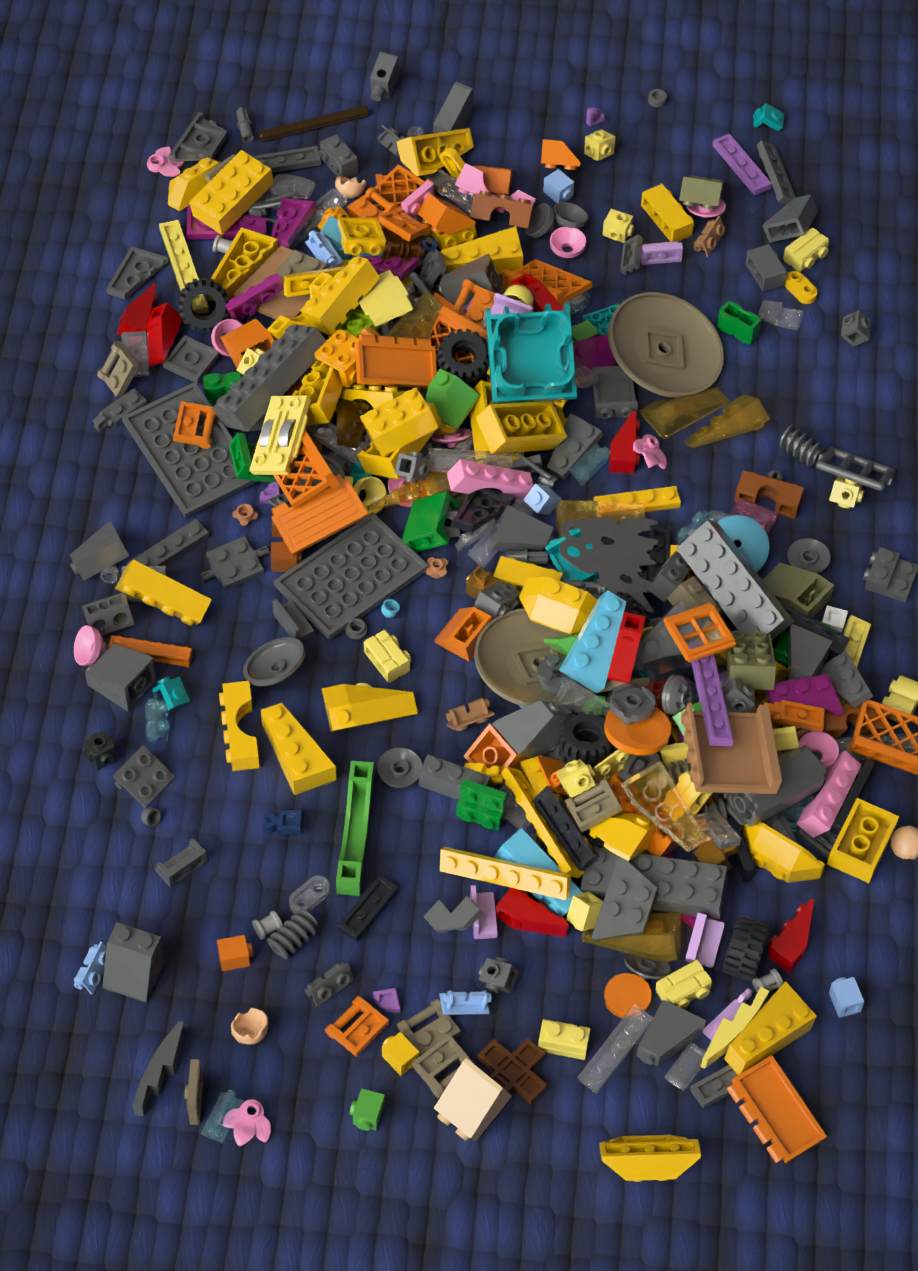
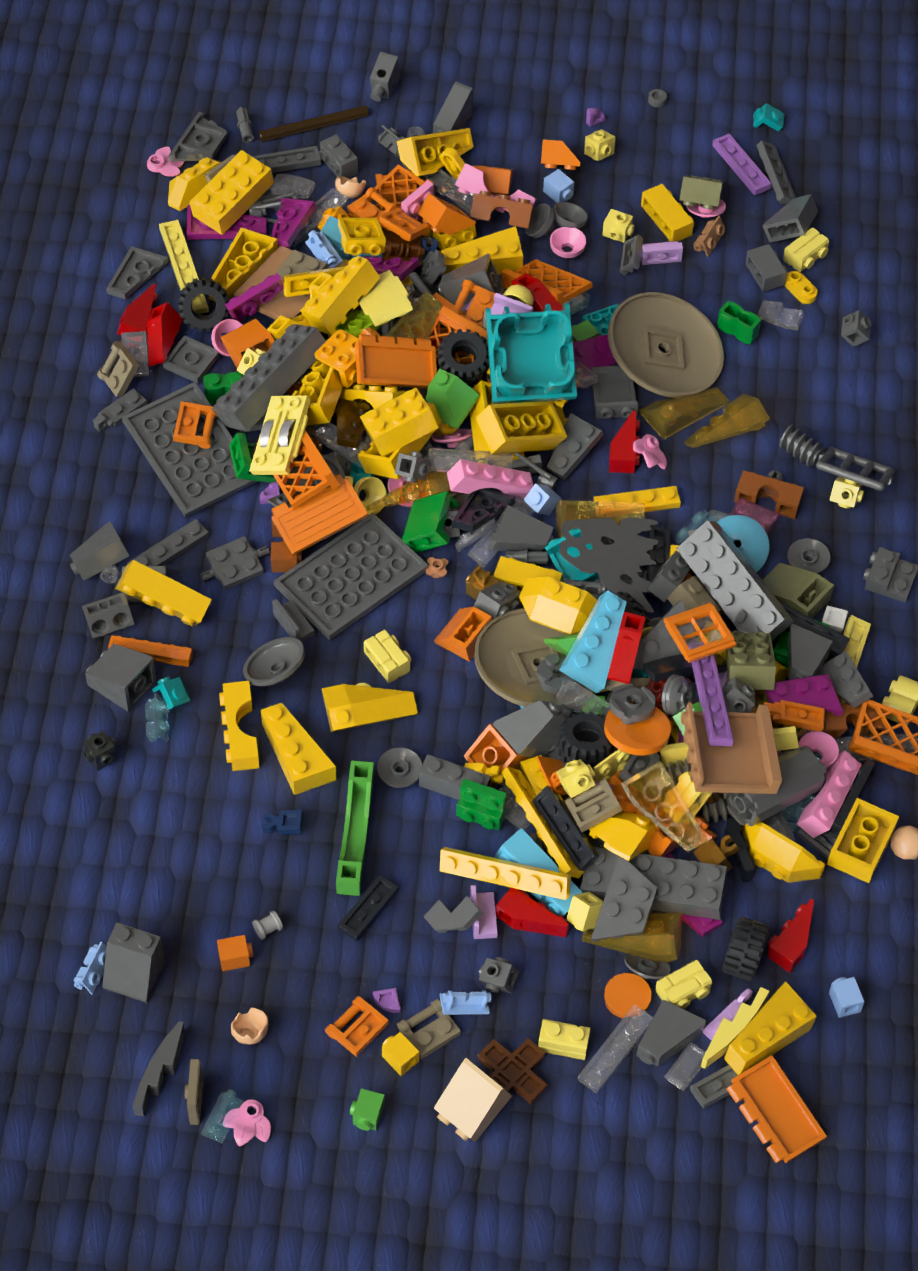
(88, 646): bright pink piece -> none
(143, 776): dark grey hinge -> none
(154, 813): dark grey hinge -> none
(182, 864): dark grey hinge -> none
(221, 244): light grey bush -> none
(244, 509): nougat plate -> none
(292, 933): dark grey piece -> none
(307, 895): clear plate -> none
(334, 981): dark grey hinge -> none
(356, 624): dark grey plate -> none
(390, 608): medium azure hinge -> none
(436, 1061): dark tan plate -> none
(461, 718): medium nougat hinge -> none
(590, 463): clear light blue hinge -> none
(650, 1156): yellow wedge -> none
(705, 941): lavender panel -> none
(718, 829): clear plate -> none
(769, 982): light grey bush -> none

